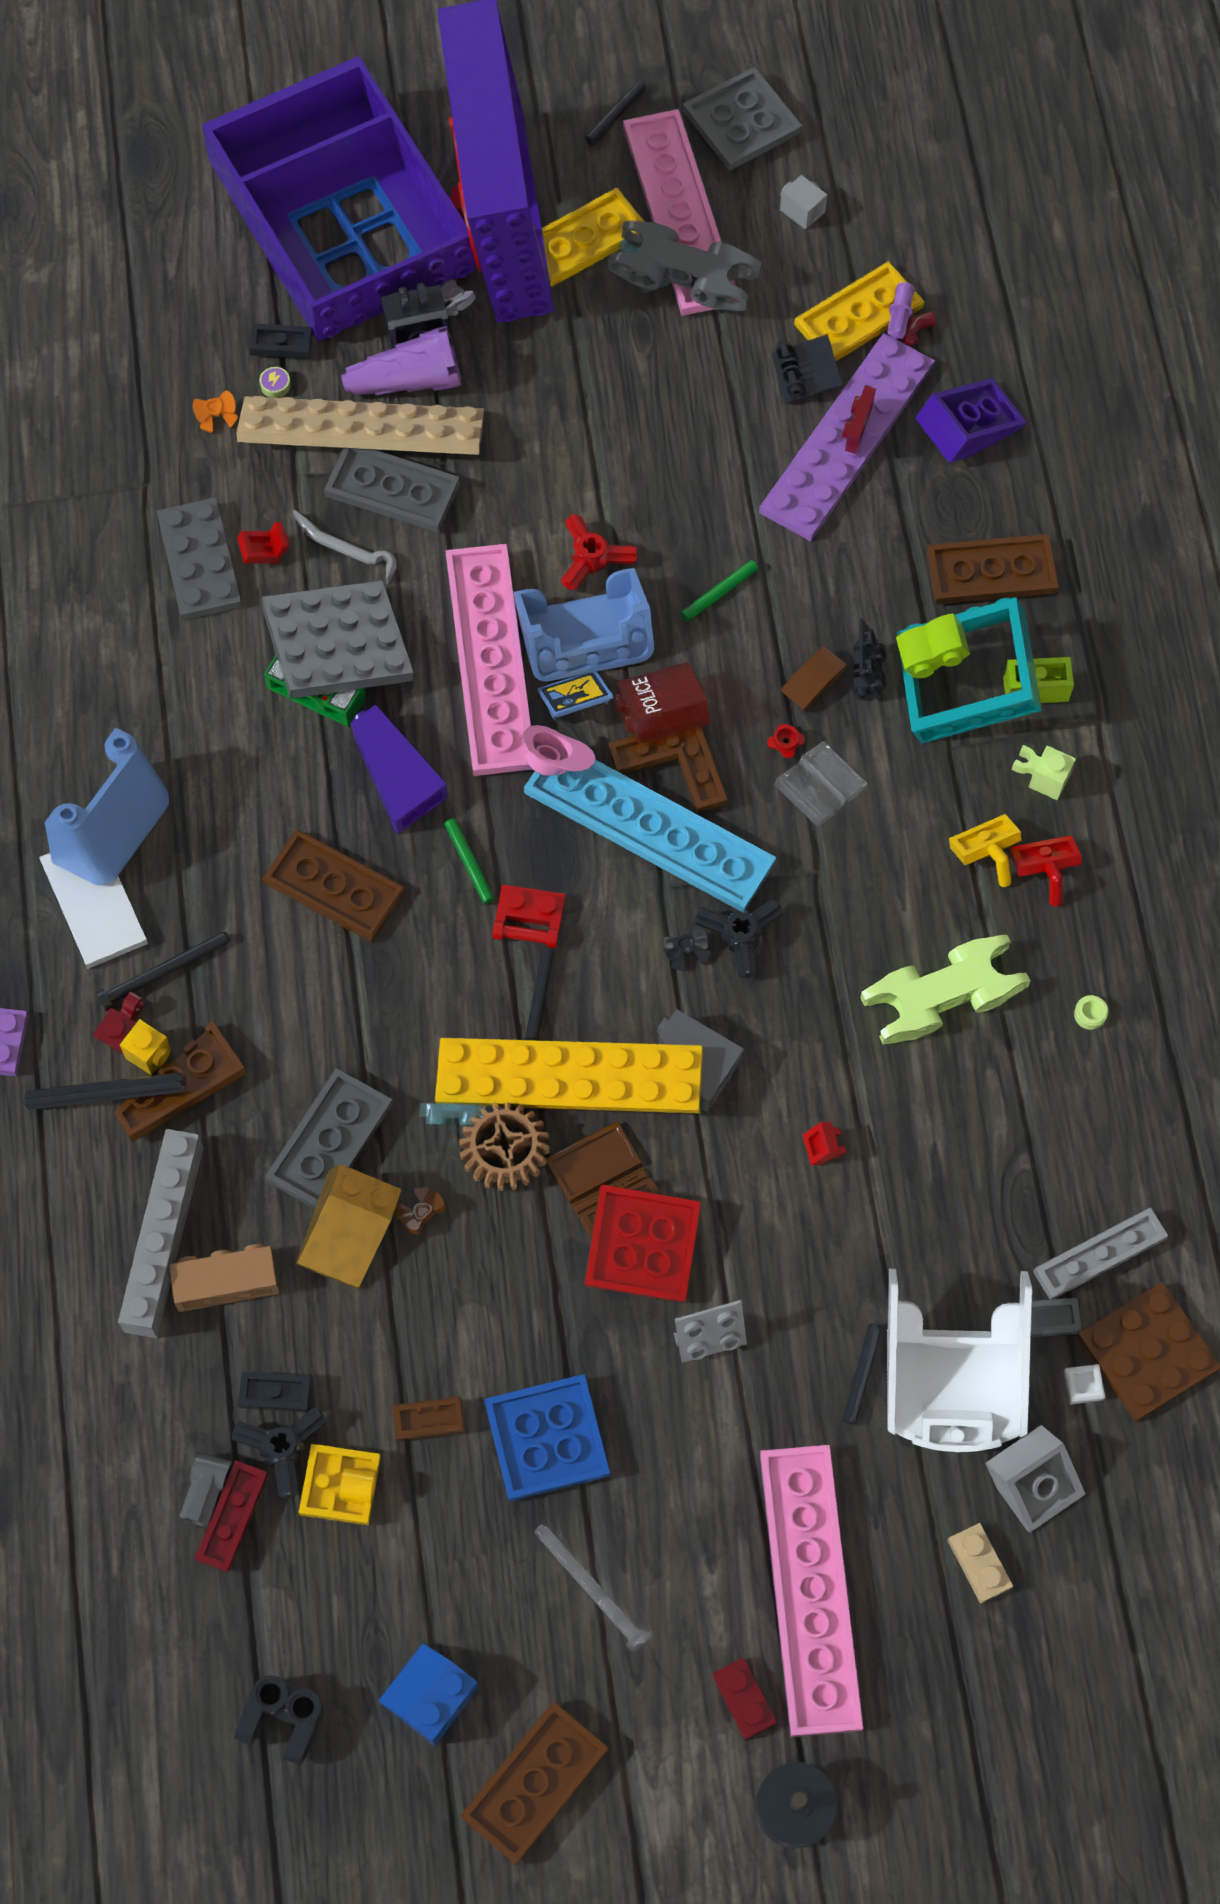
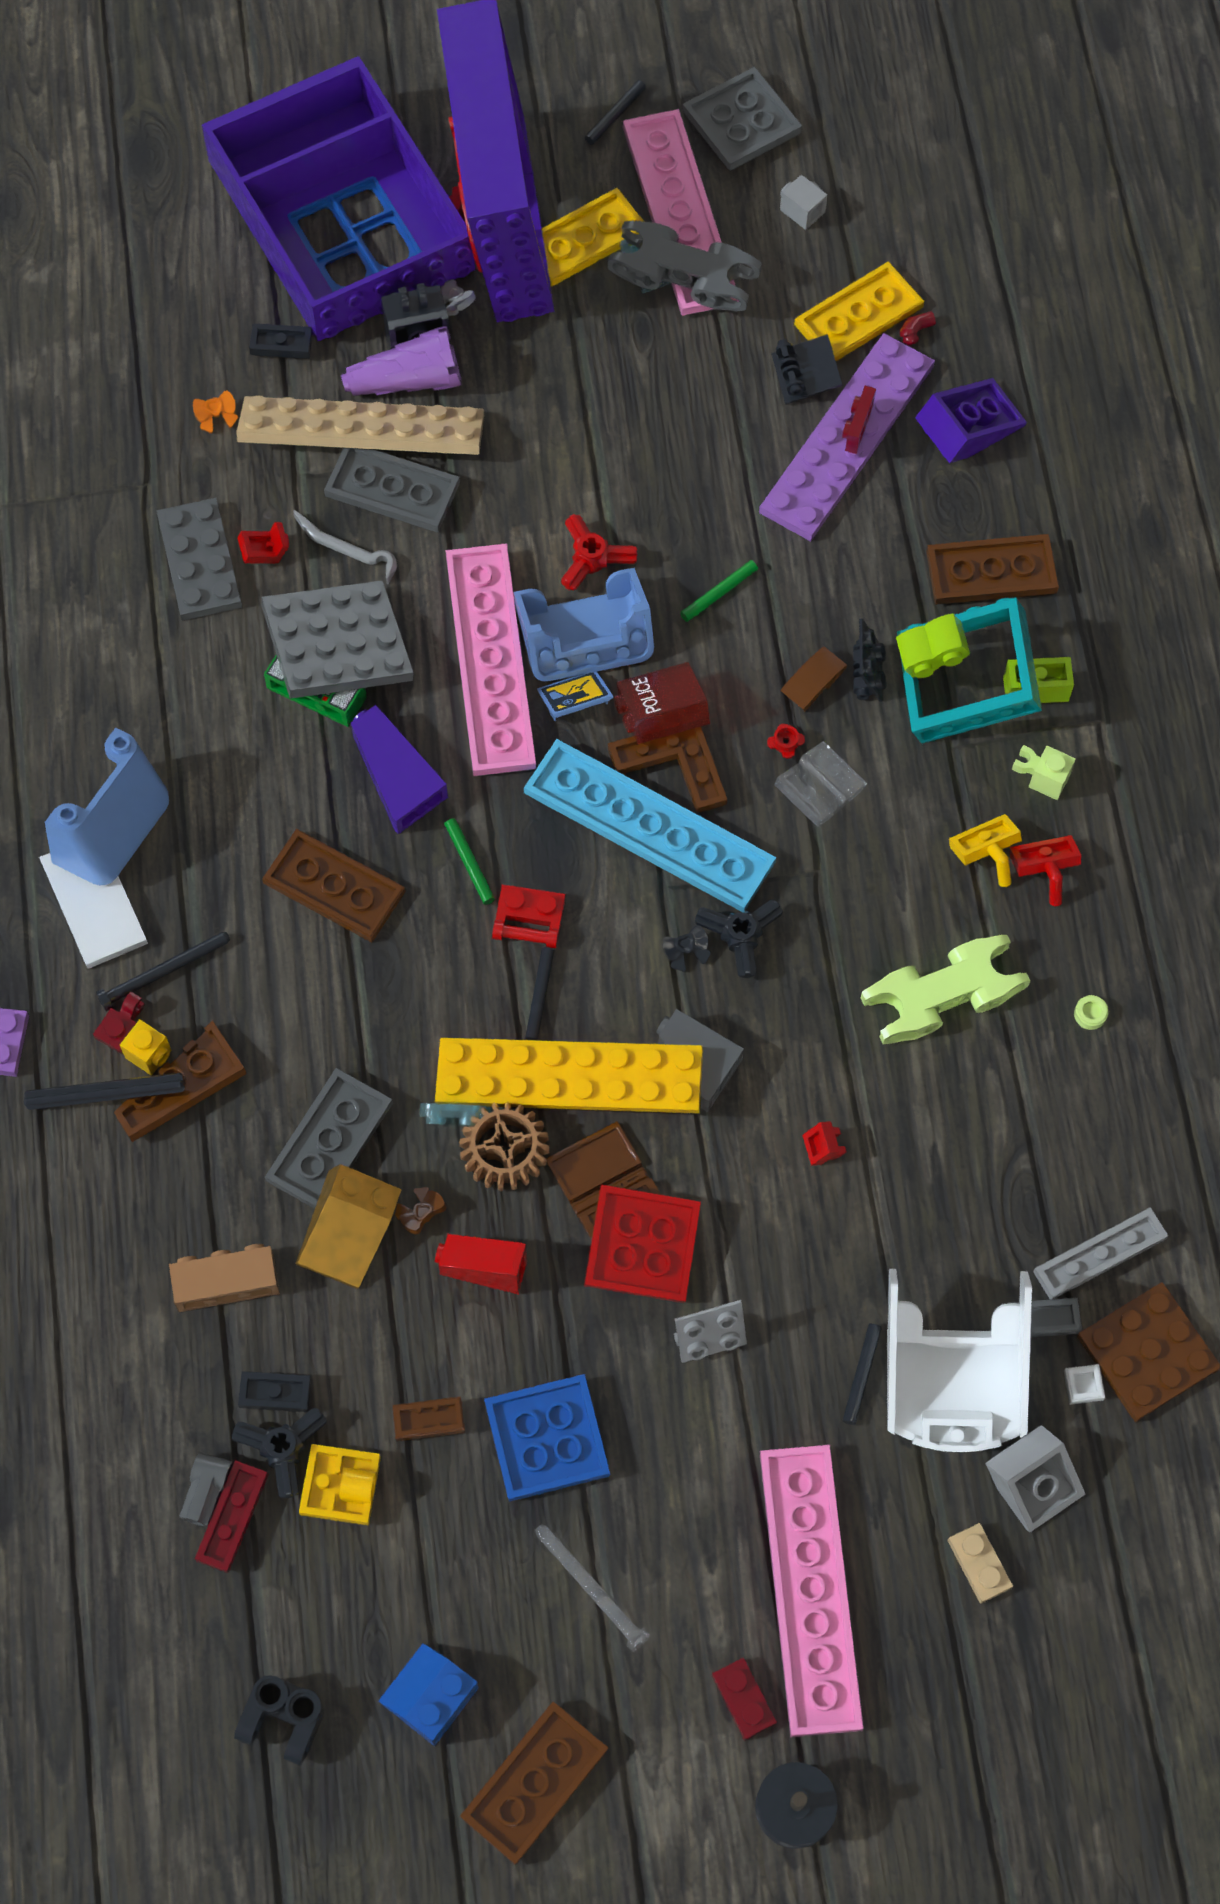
(161, 1233): light grey brick -> none
(275, 382): tile -> none
(483, 1261): none -> red slope
(555, 753): bright pink piece -> none
(901, 310): medium lavender axle -> none

